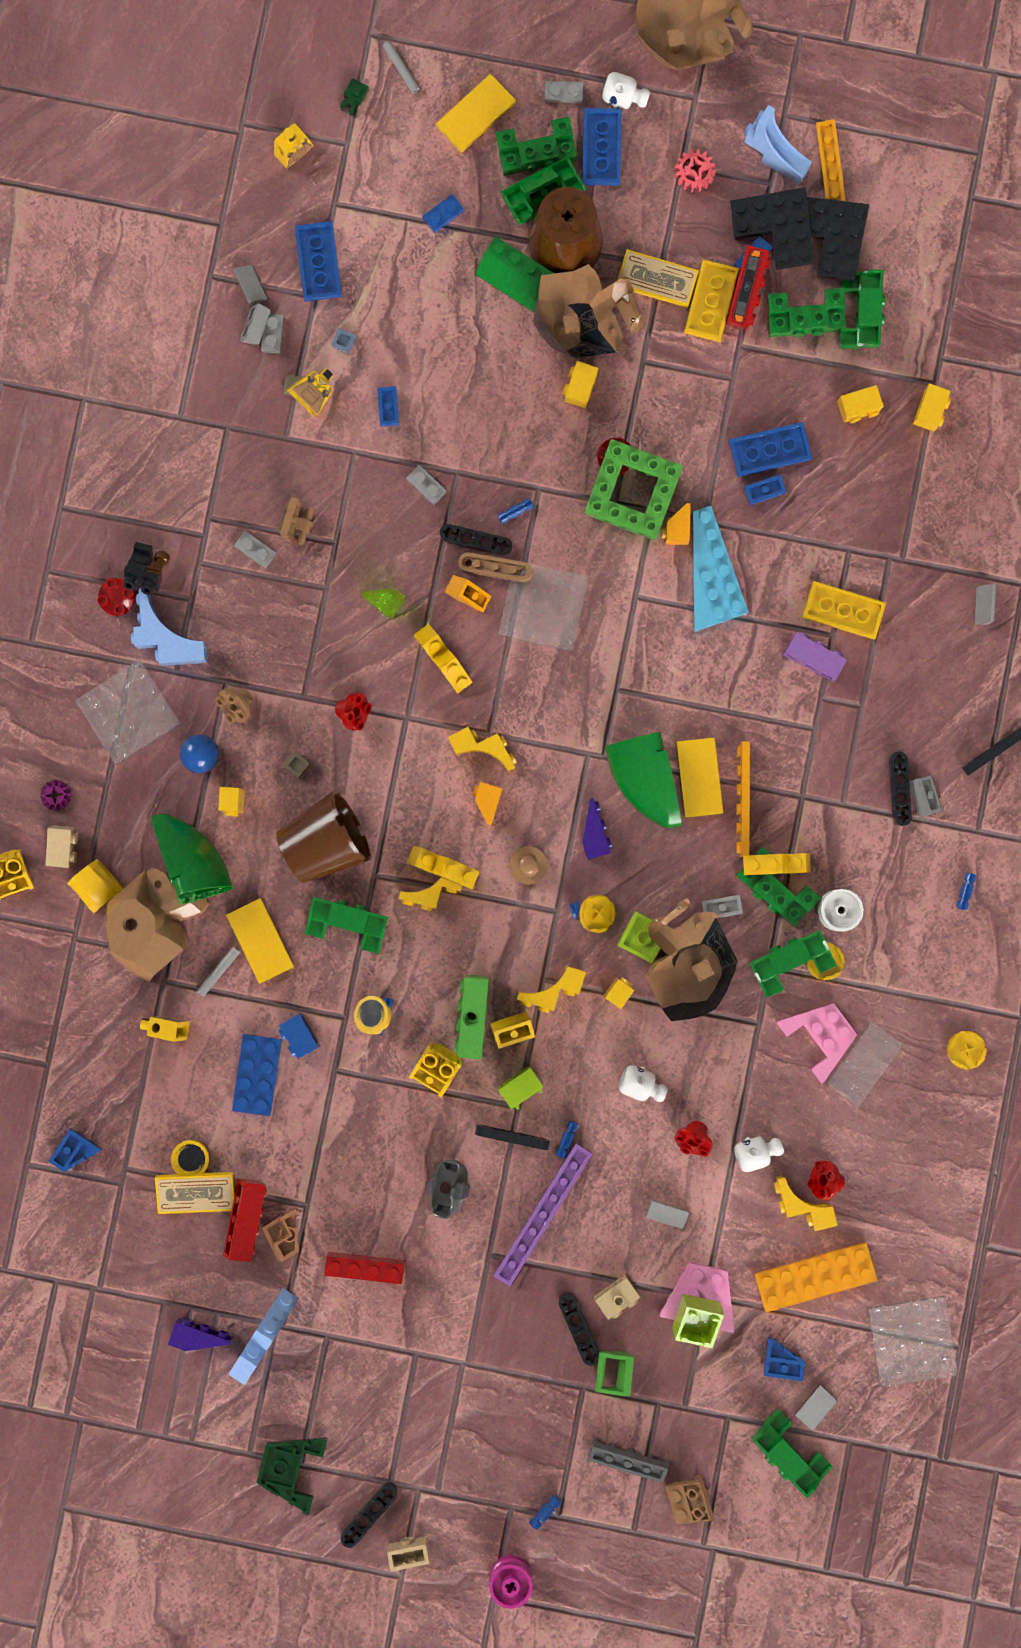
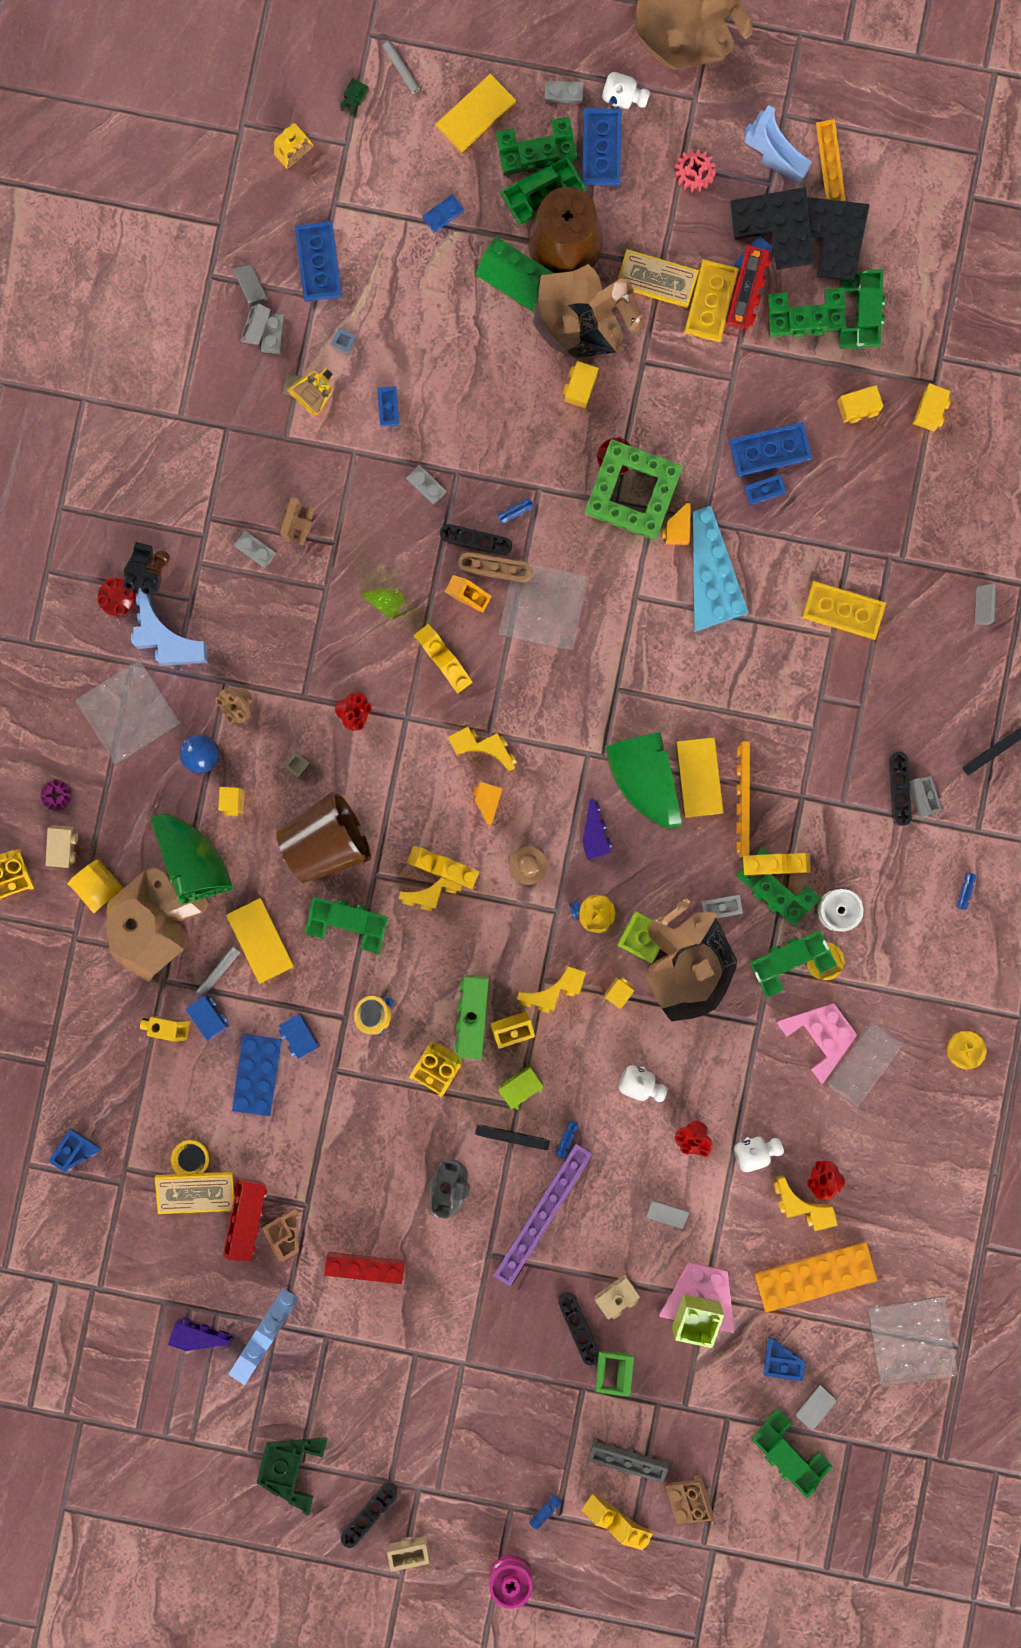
(207, 1017): none -> blue brick
(620, 1526): none -> yellow arch
(815, 656): medium lavender brick -> none

